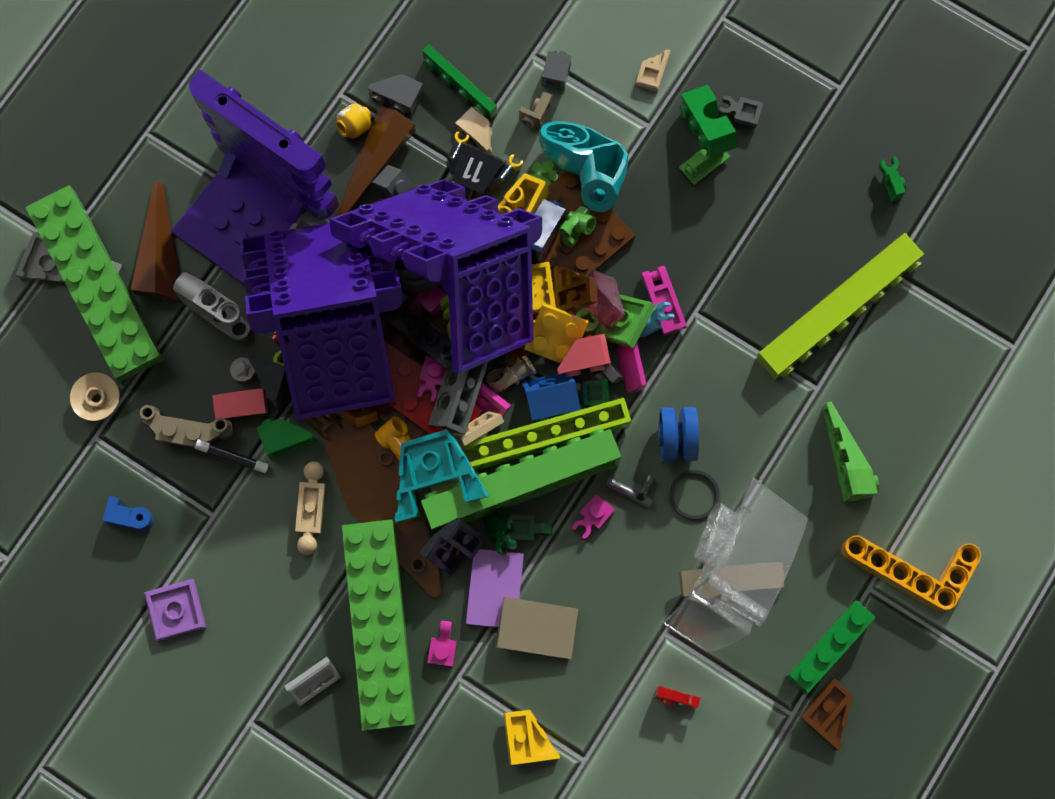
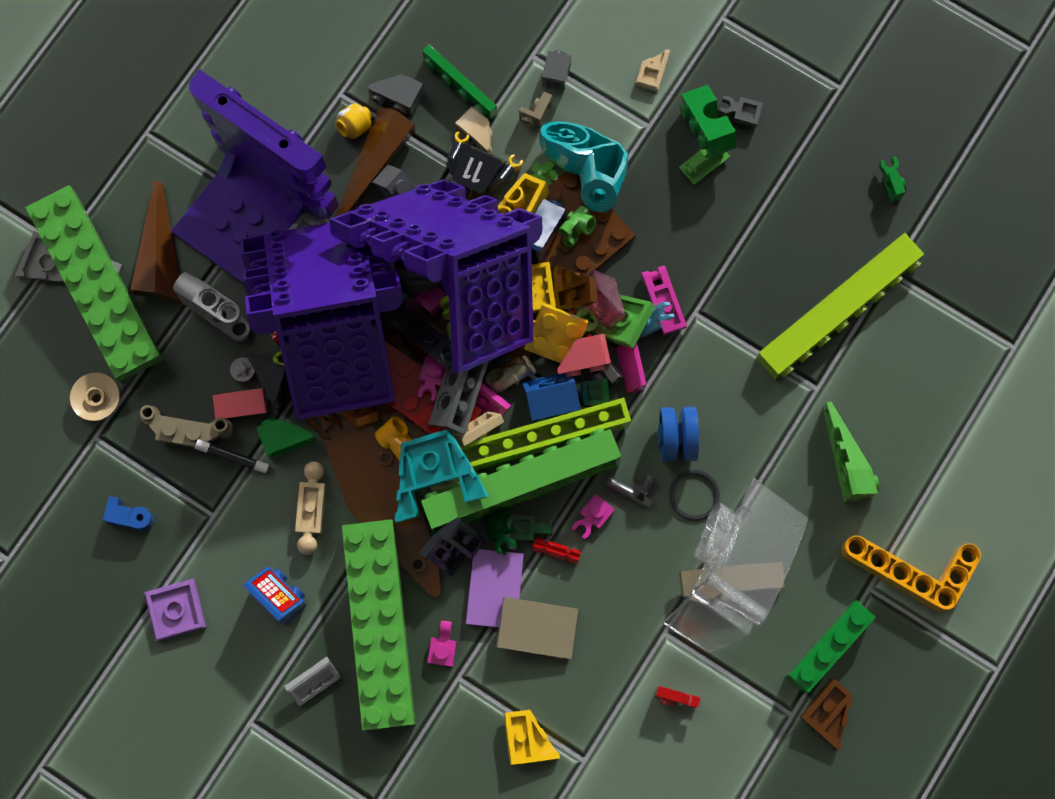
(276, 595): none -> slope
(556, 550): none -> red axle

